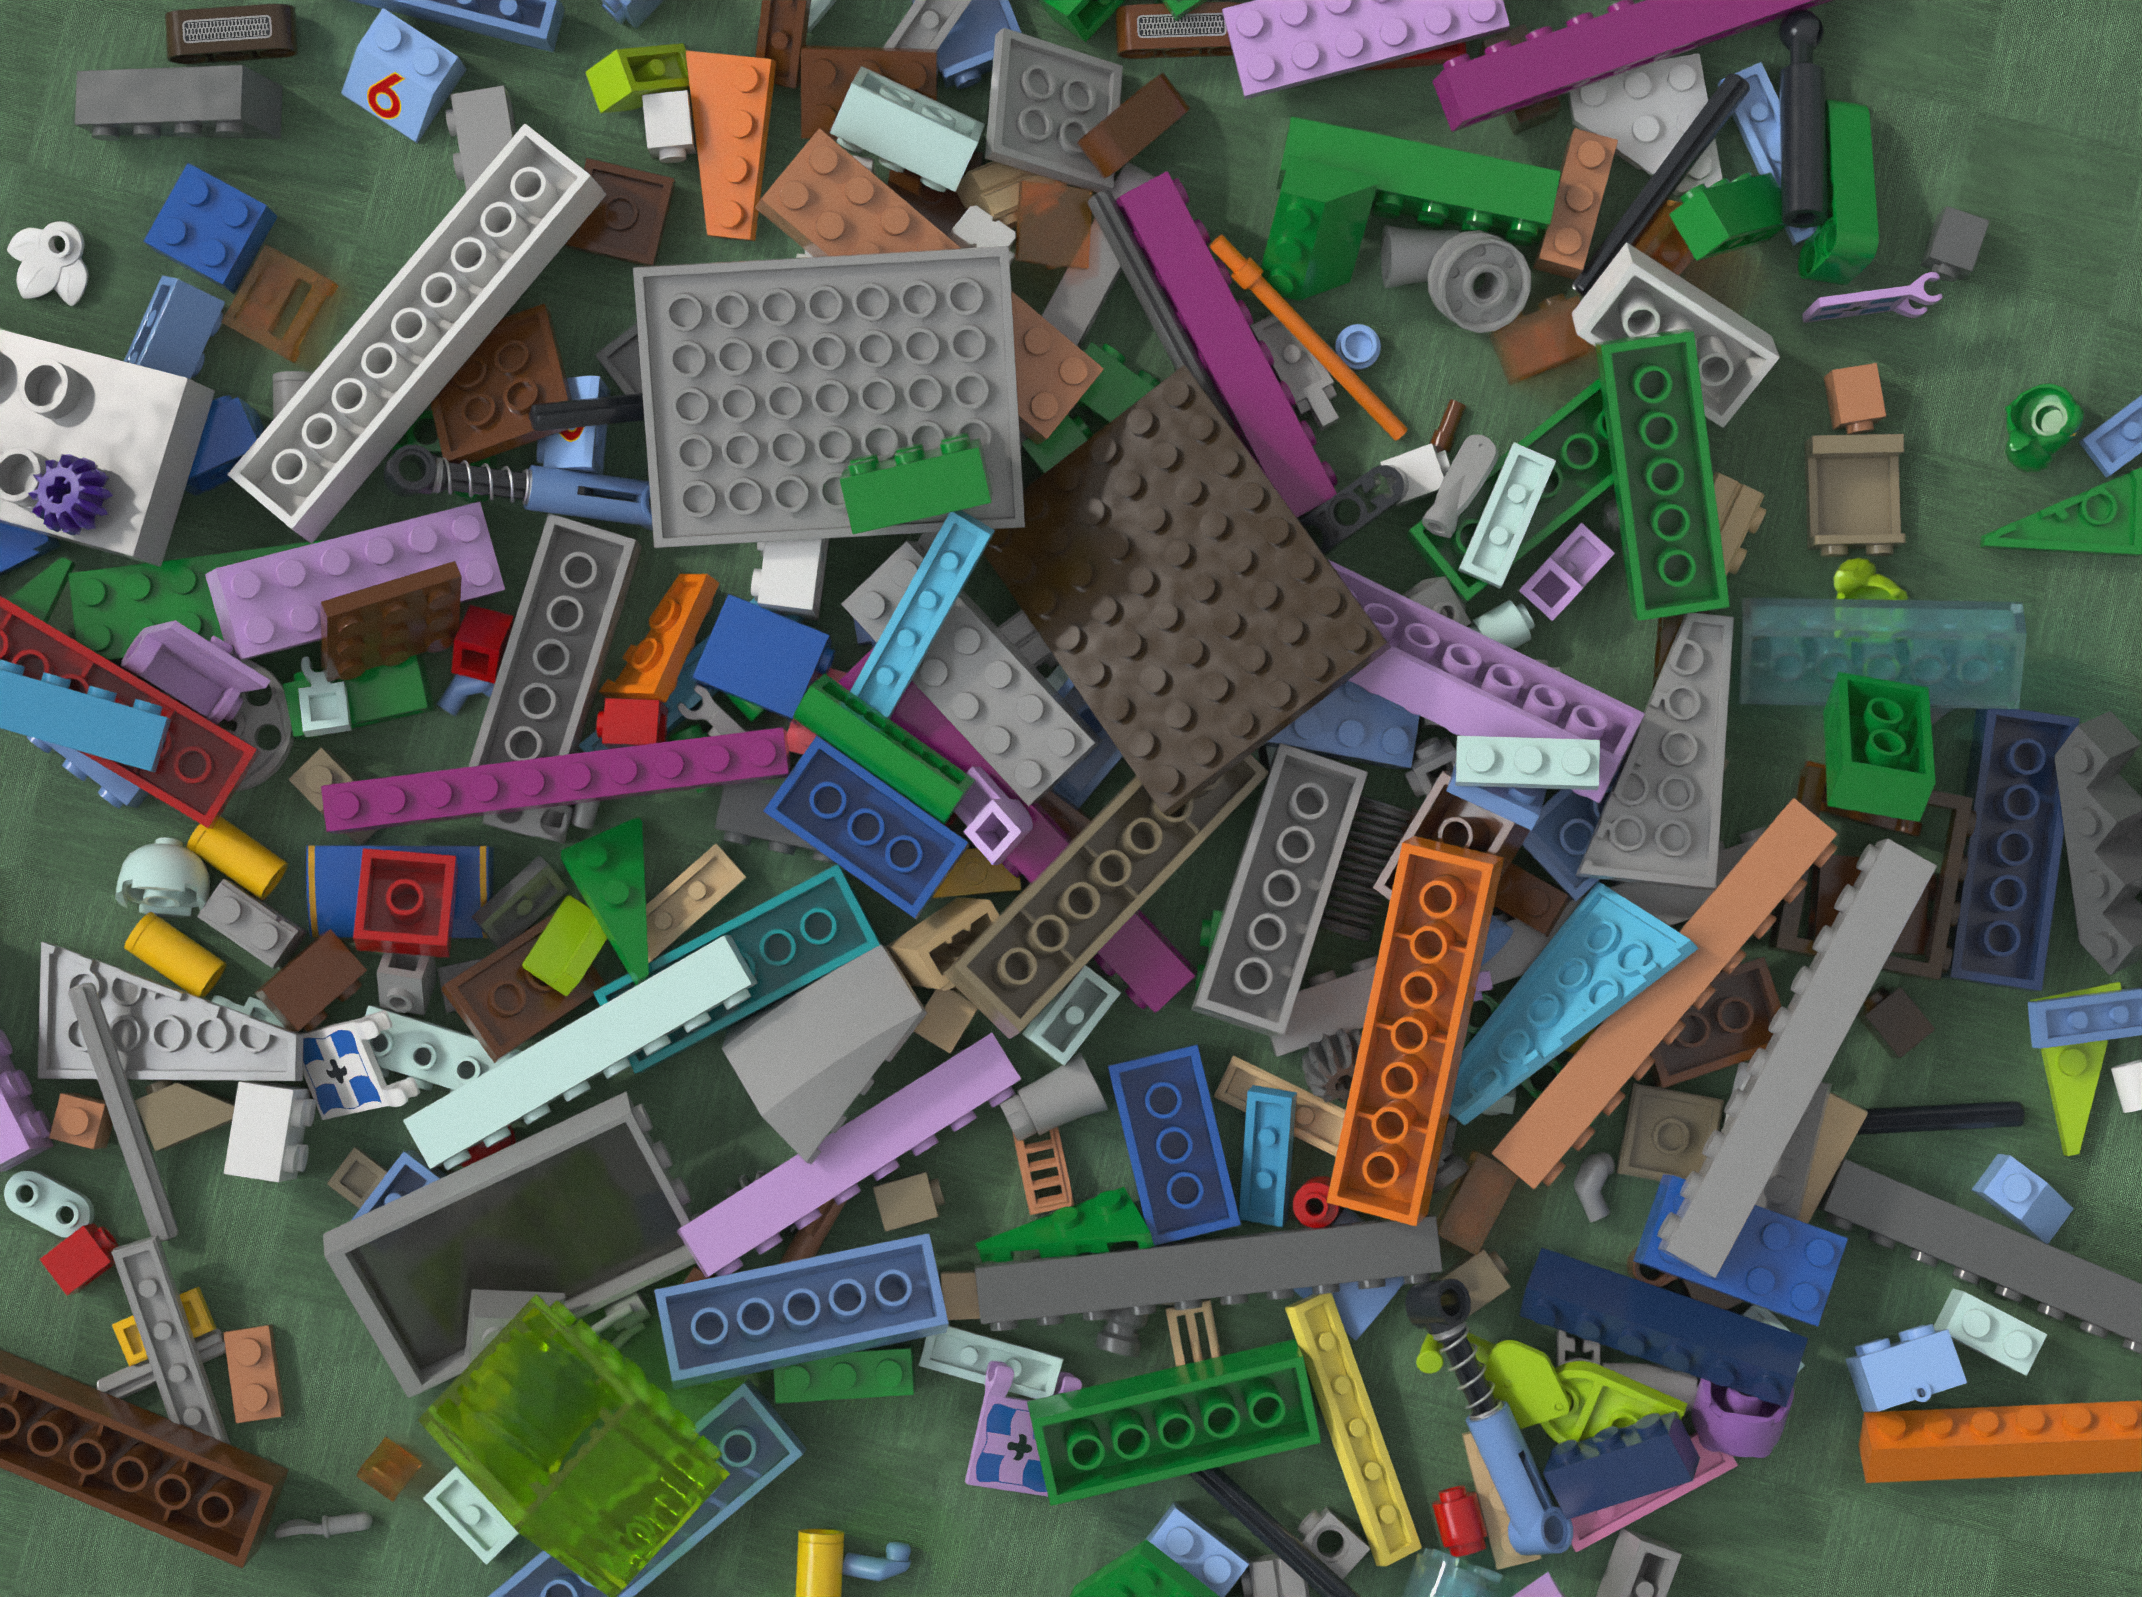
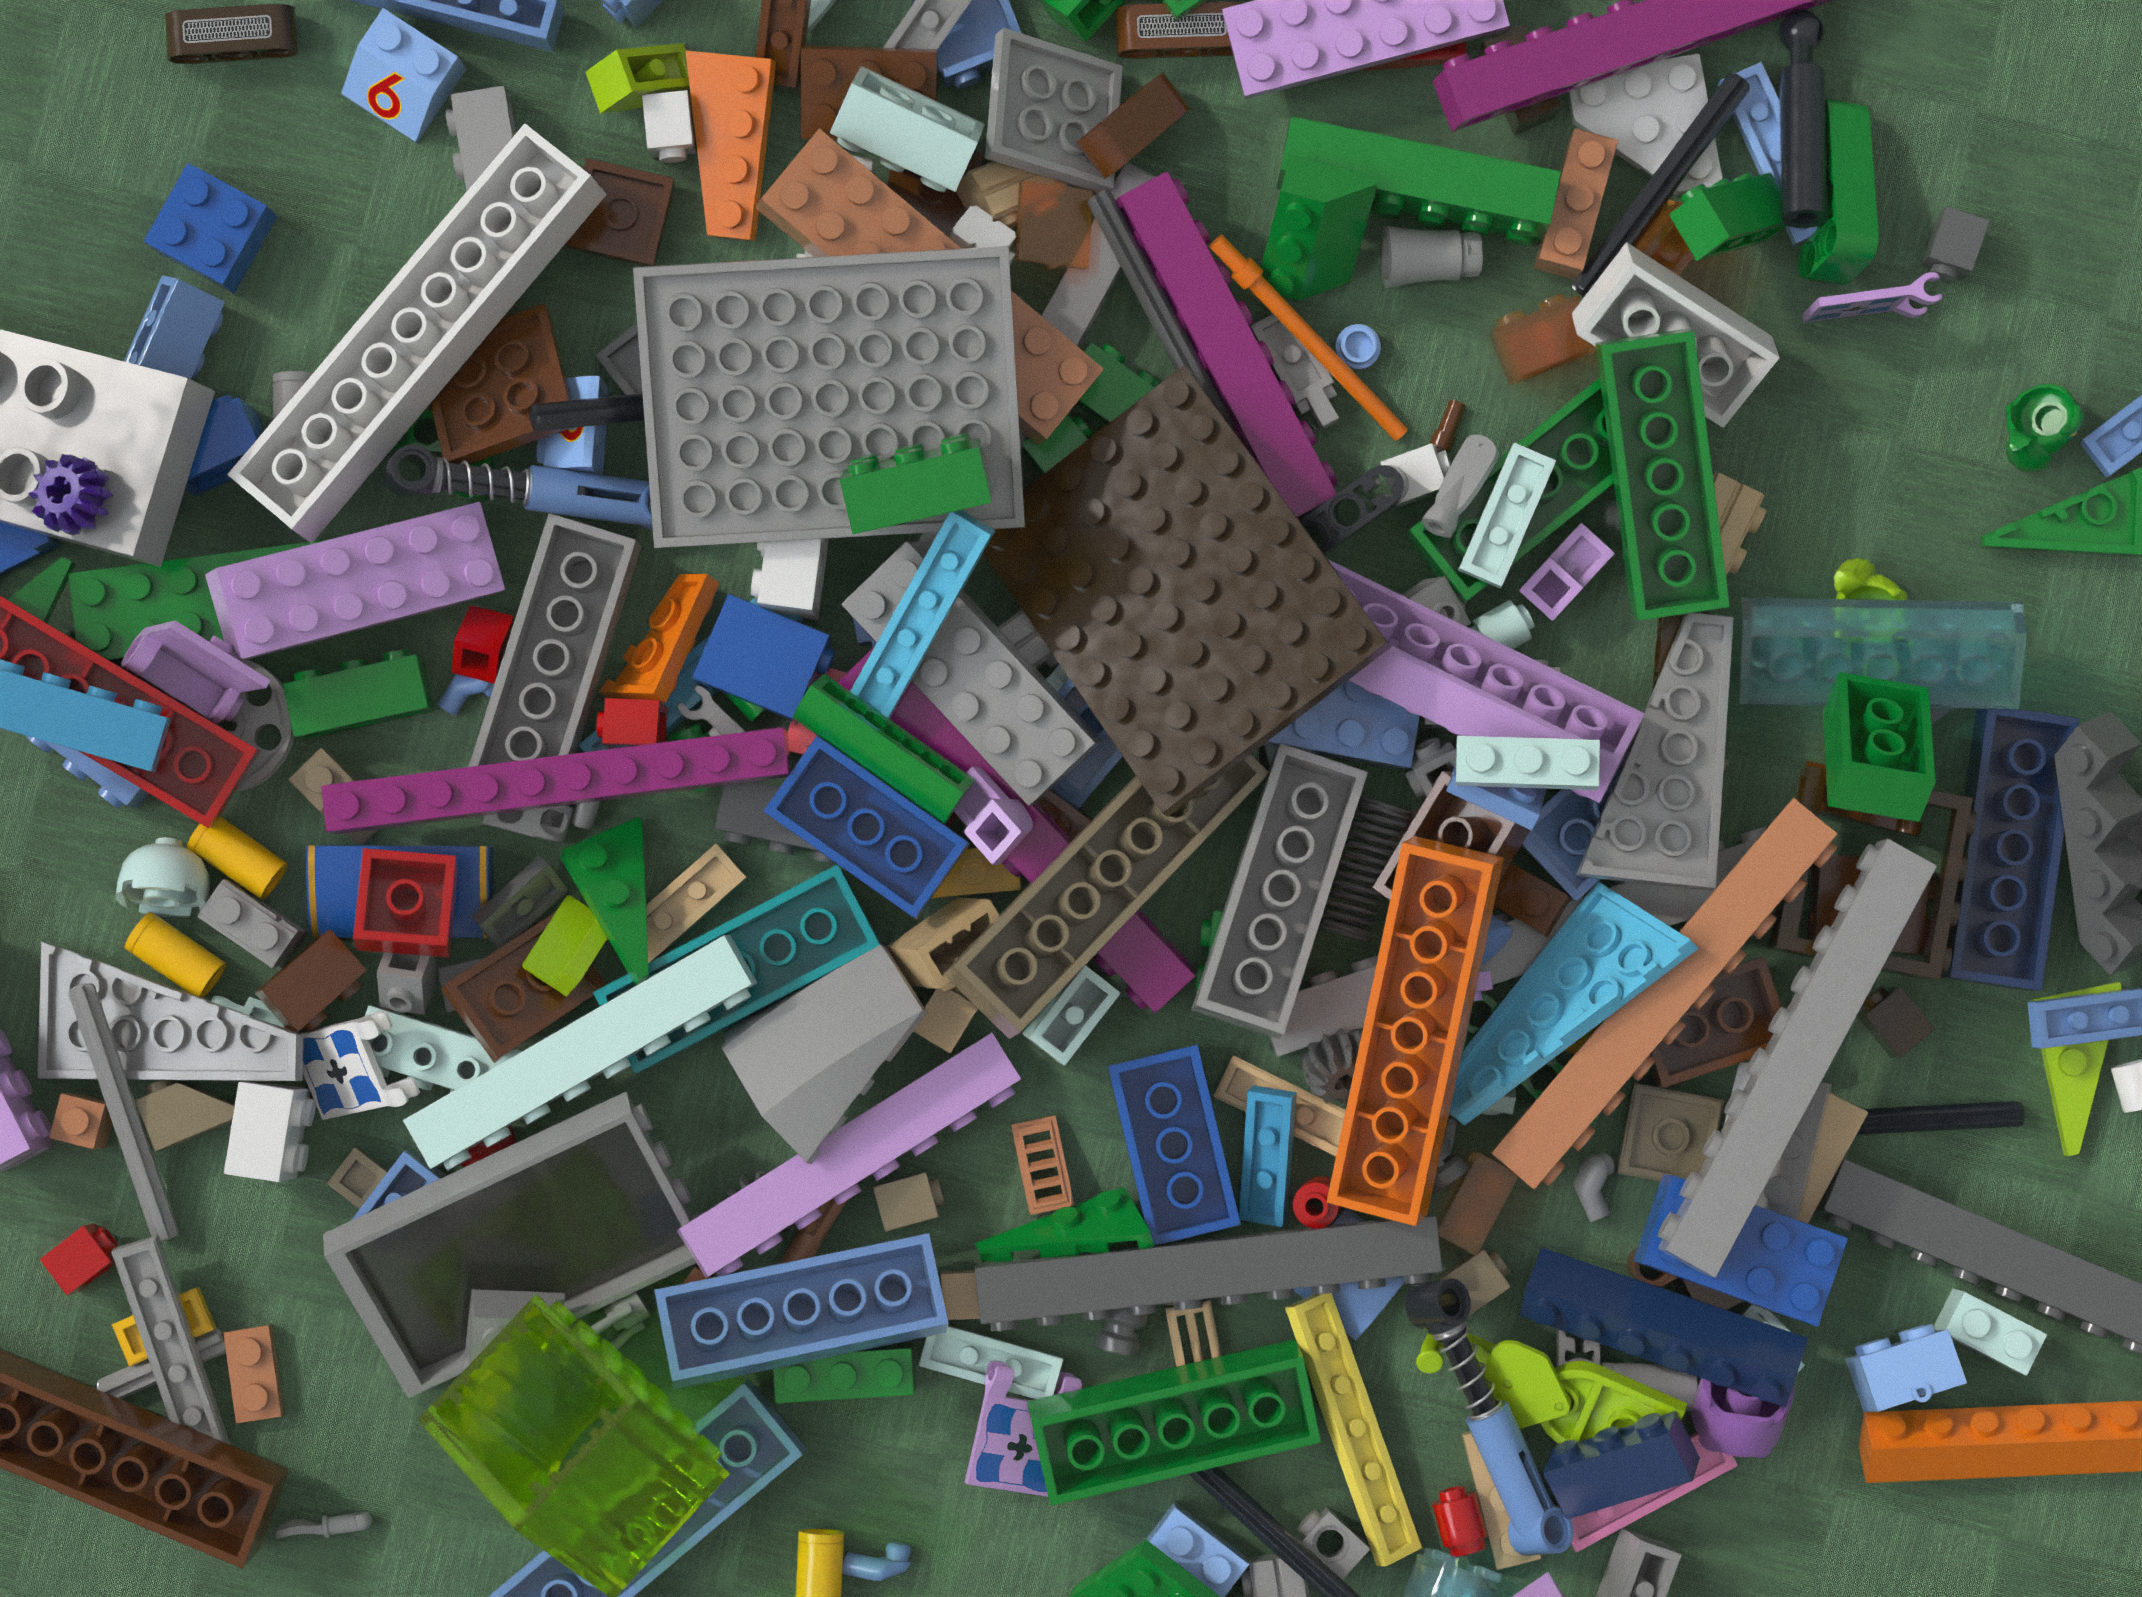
(47, 268): white plate -> none
(48, 1202): light aqua plate -> none
(178, 103): dark grey wedge -> none
(267, 295): clear orange plate -> none
(323, 704): light aqua plate -> none
(389, 1469): clear orange plate -> none
(390, 622): reddish brown plate -> none
(471, 1515): light aqua plate -> none
(1054, 1100): light grey plant -> none
(1500, 296): light grey wheel -> none
(1853, 493): dark tan panel -> none
(1855, 398): nougat brick -> none
(2023, 1197): light blue slope -> none

